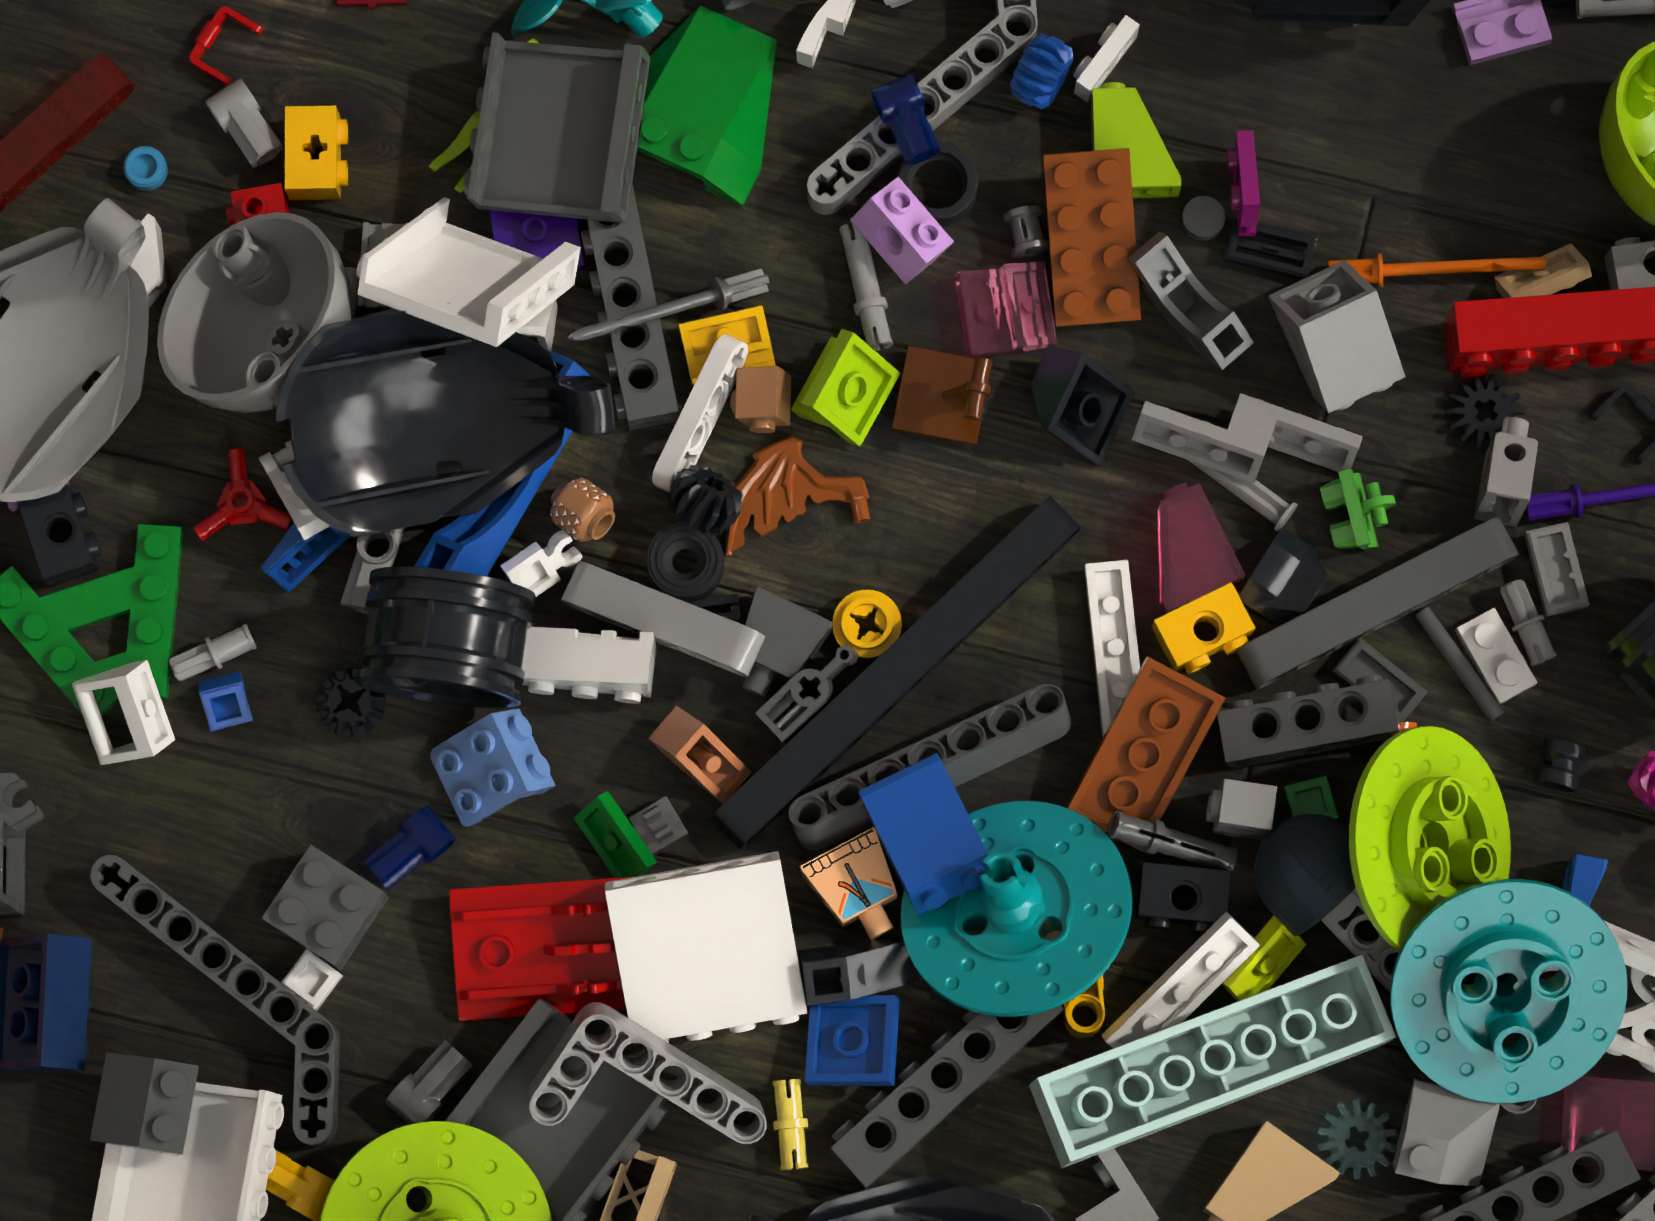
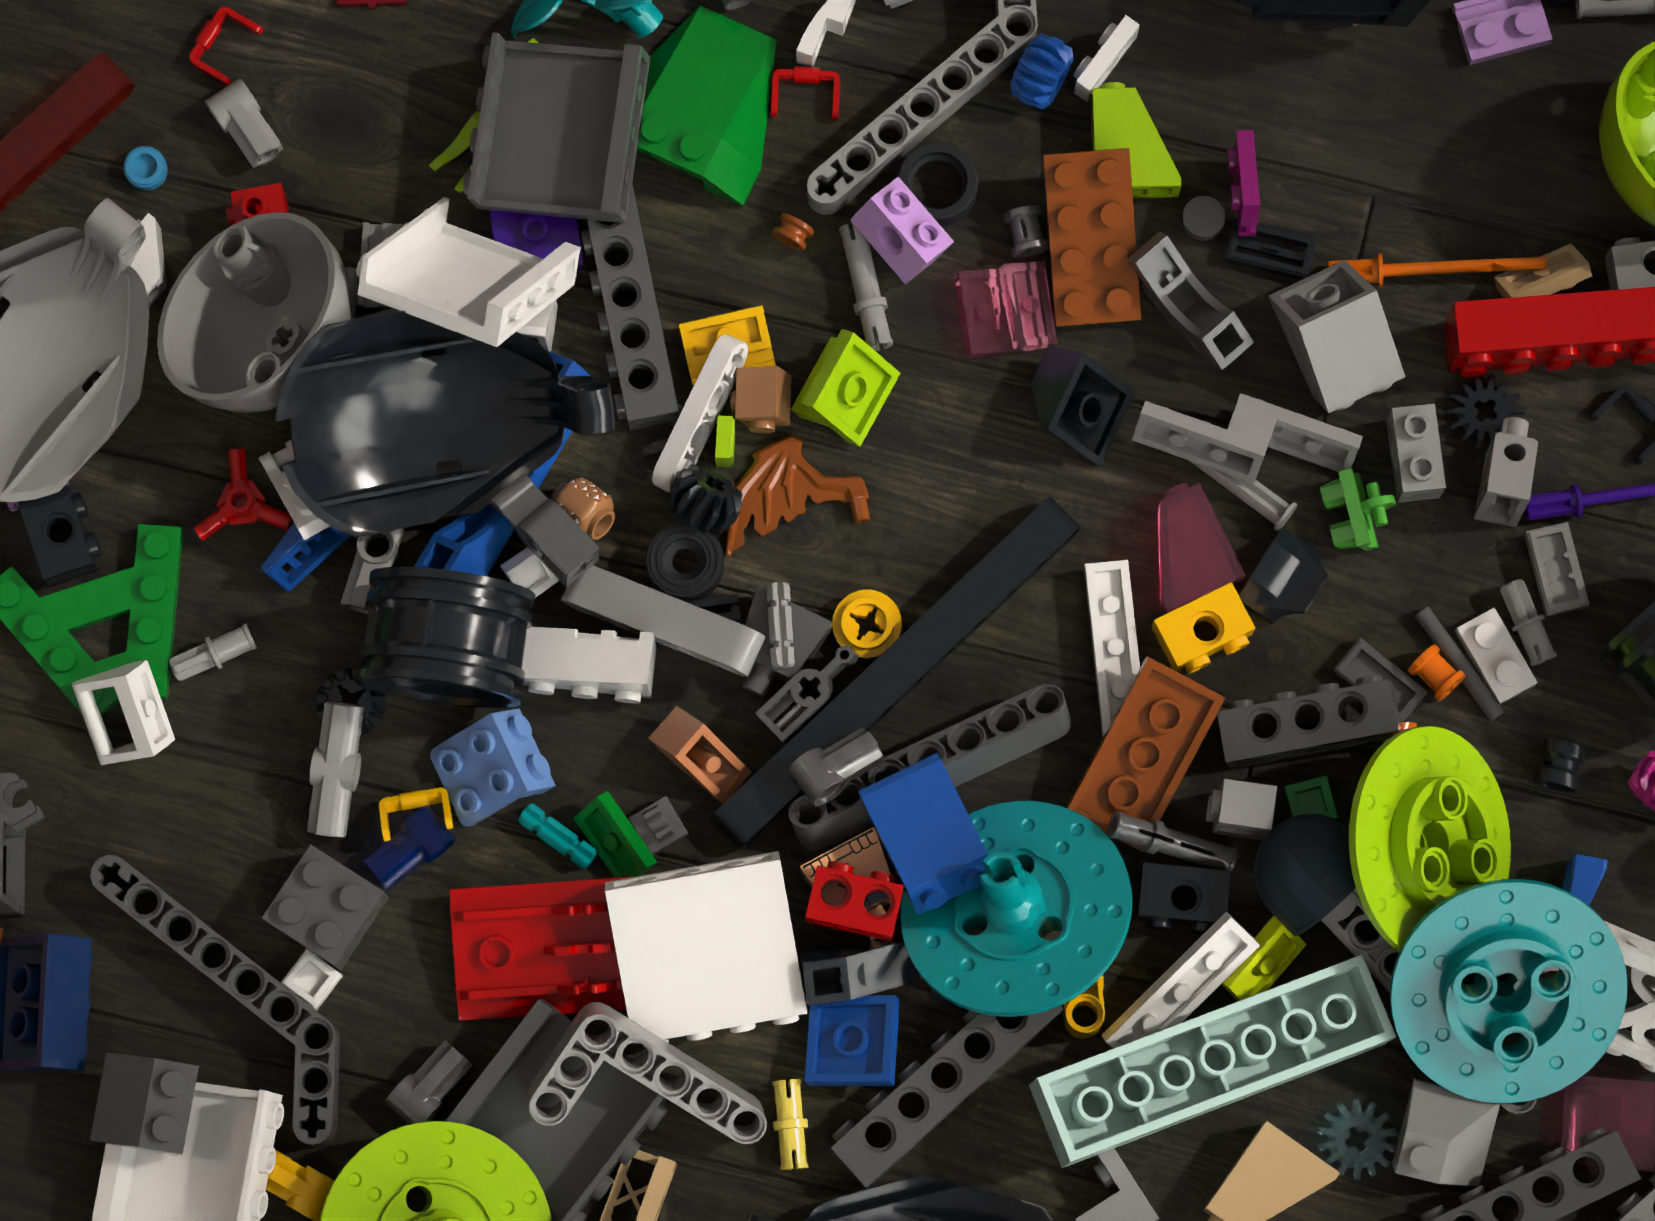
(225, 701): blue slope -> none
(311, 128): yellow brick -> none
(335, 769): none -> light grey piece
(414, 800): none -> yellow piece
(547, 530): none -> dark grey piece
(557, 836): none -> teal axle
(720, 292): dark grey piece -> none
(725, 441): none -> lime tile
(780, 625): none -> light grey axle
(792, 232): none -> dark orange bush
(806, 75): none -> red piece
(826, 772): none -> flat silver piece
(851, 914): none -> red brick
(903, 108): clear blue piece -> none
(942, 395): reddish brown plate -> none
(1377, 603): dark grey beam -> none
(1415, 453): none -> light grey brick
(1436, 672): none -> orange bush

